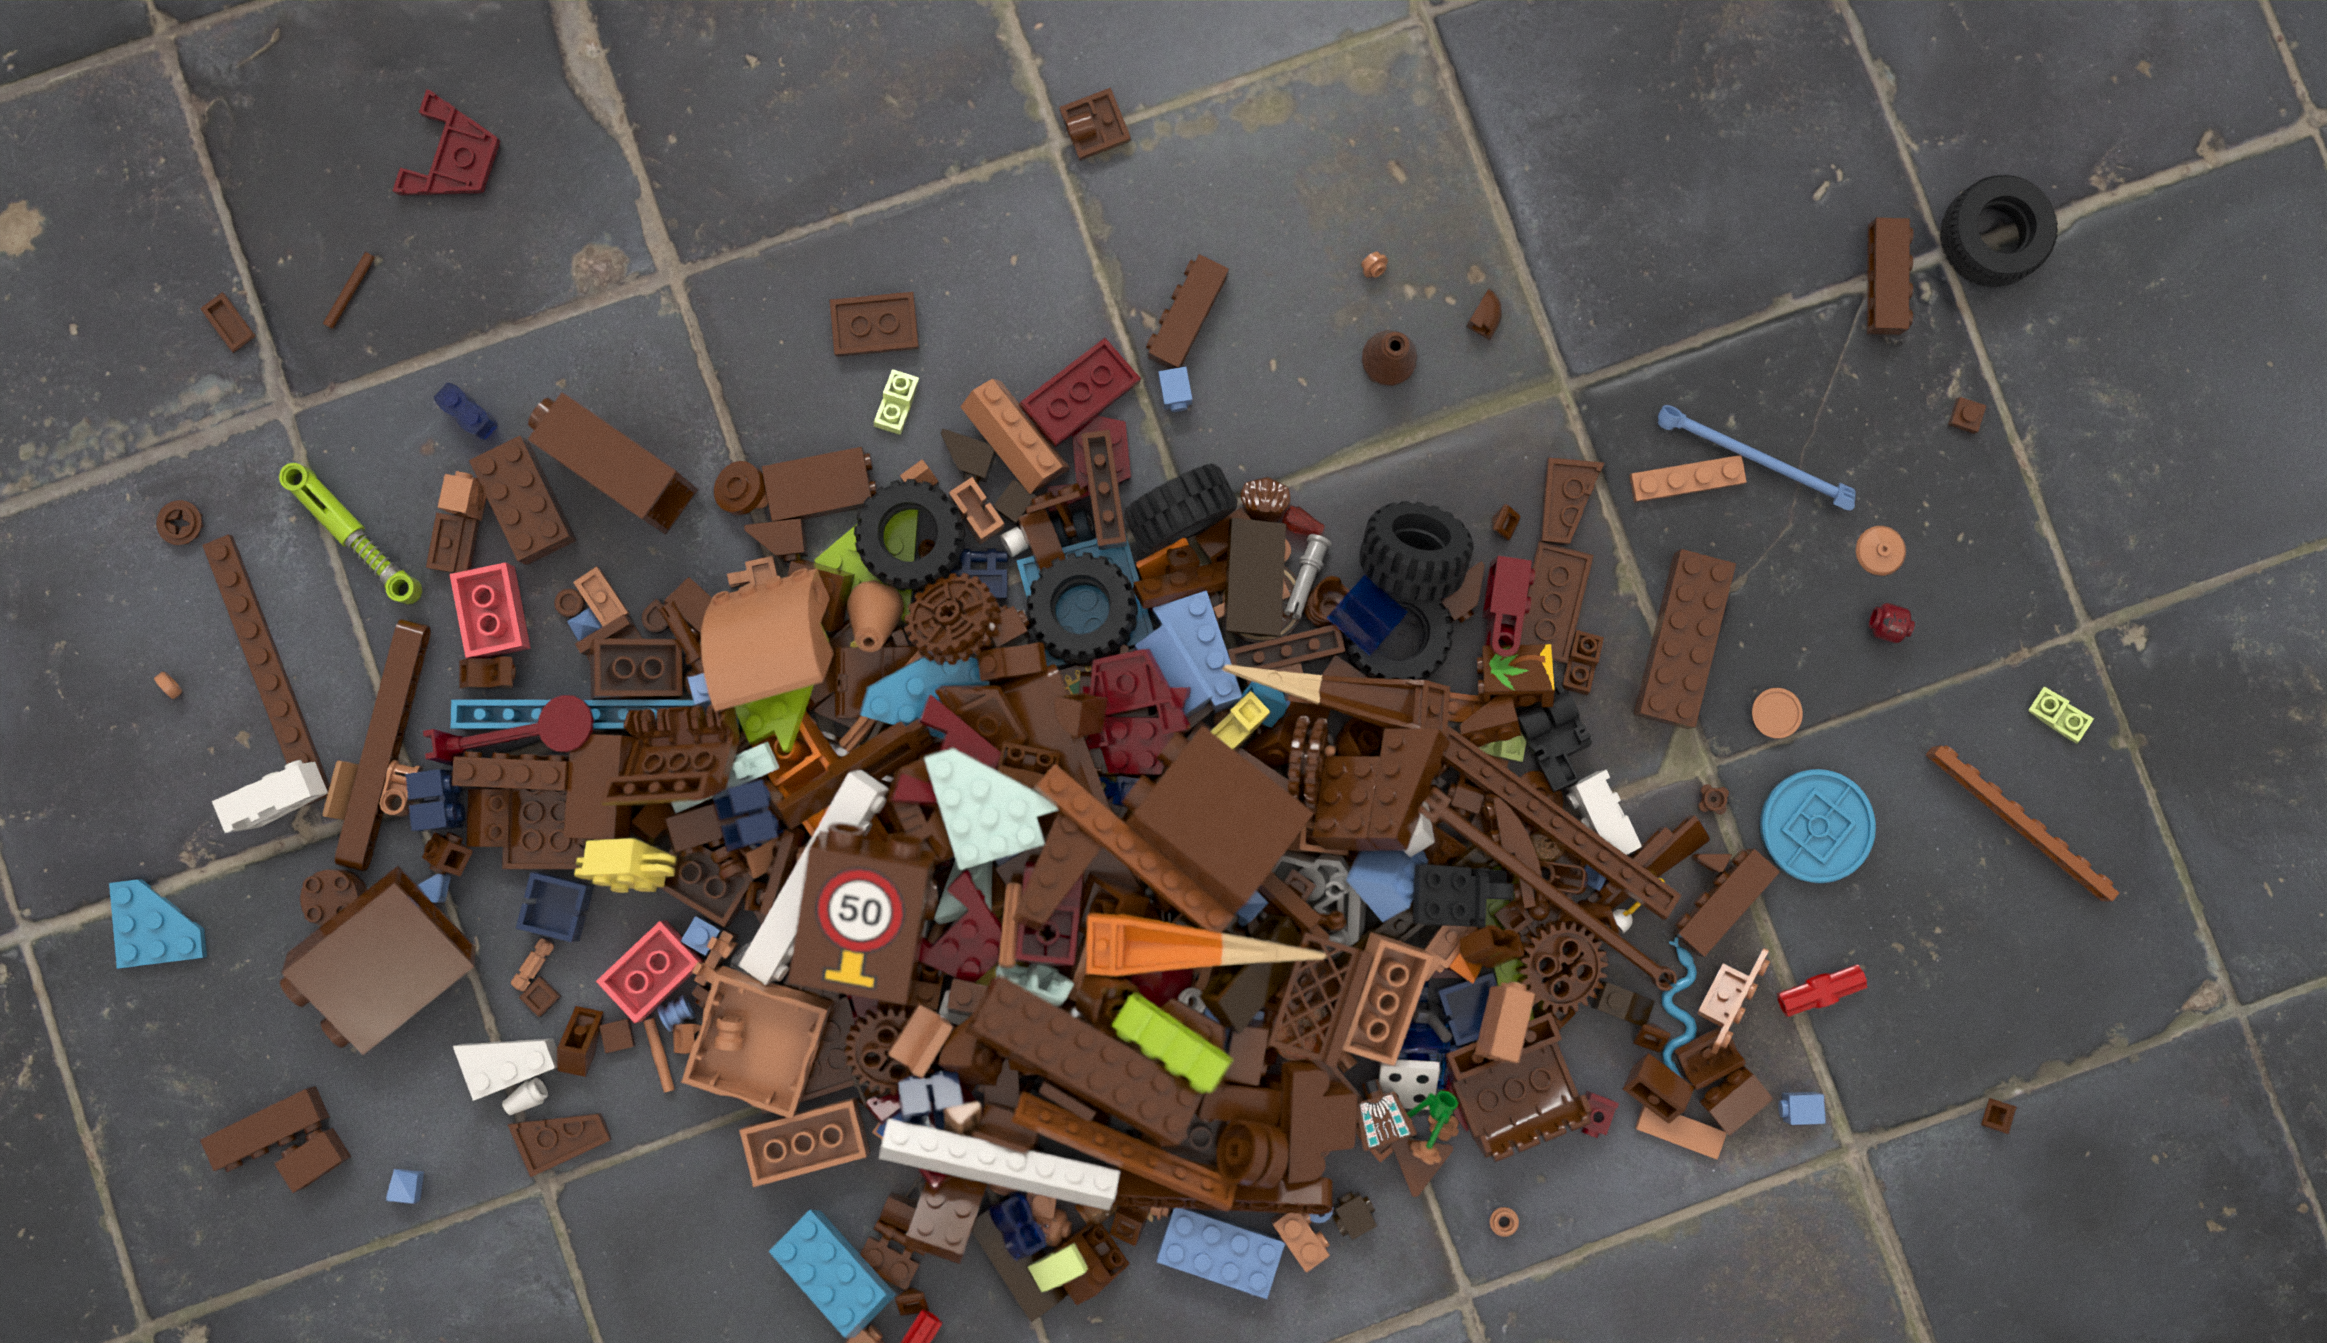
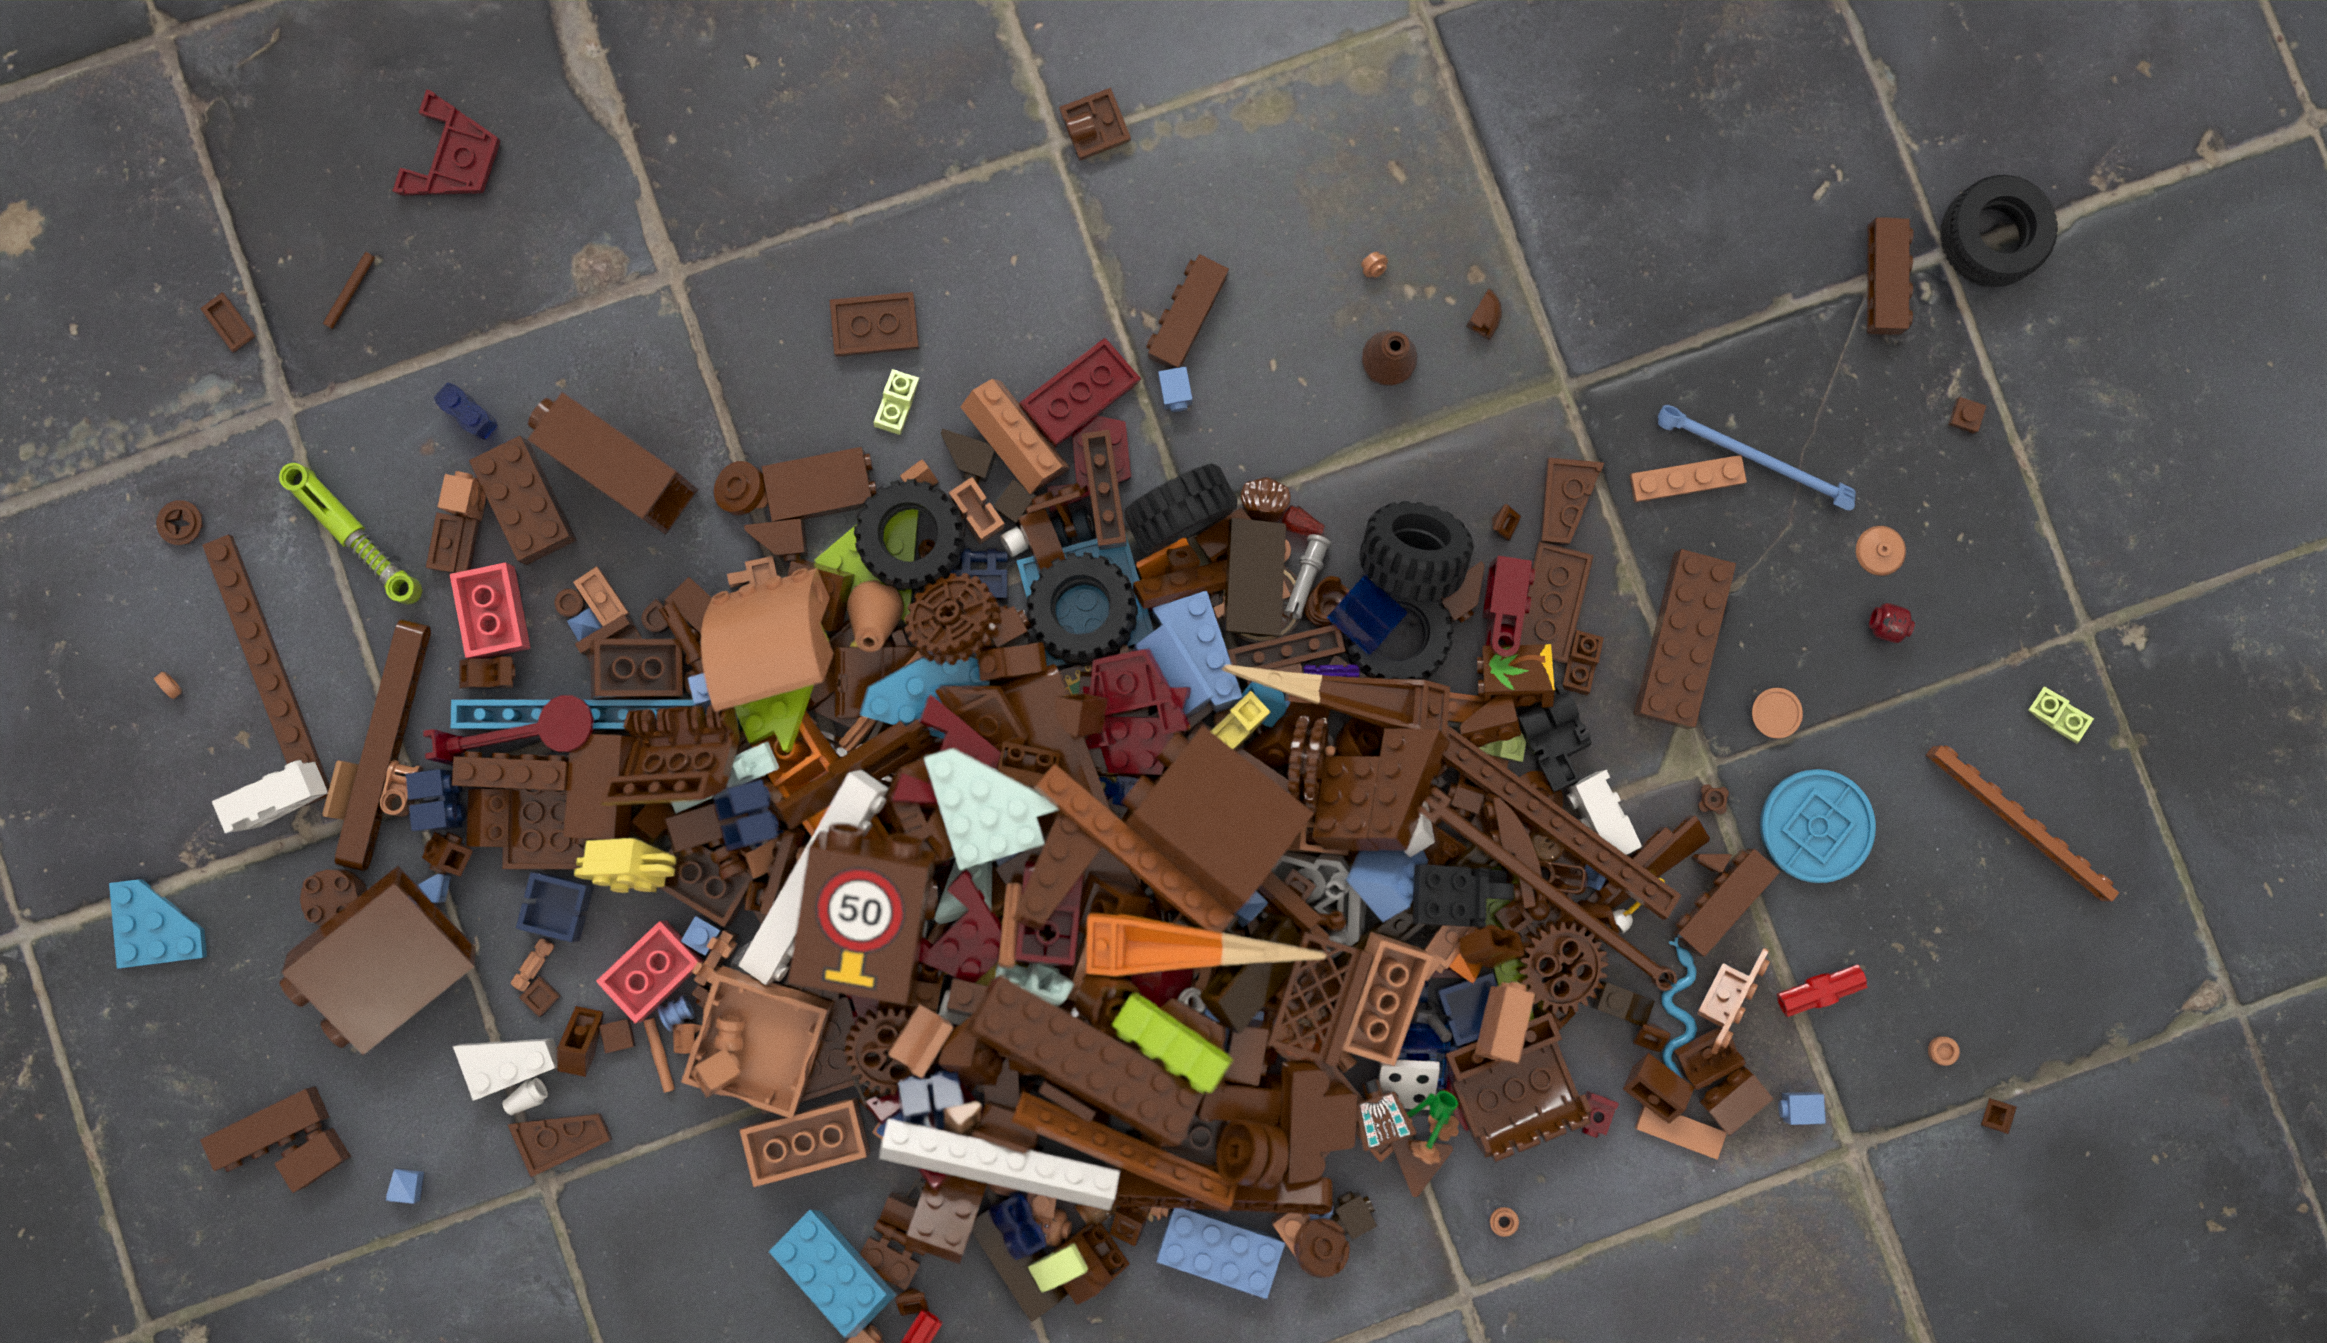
(716, 1072): none -> nougat brick
(1321, 1248): none -> reddish brown tile
(1332, 670): none -> dark purple axle
(1943, 1051): none -> nougat tile

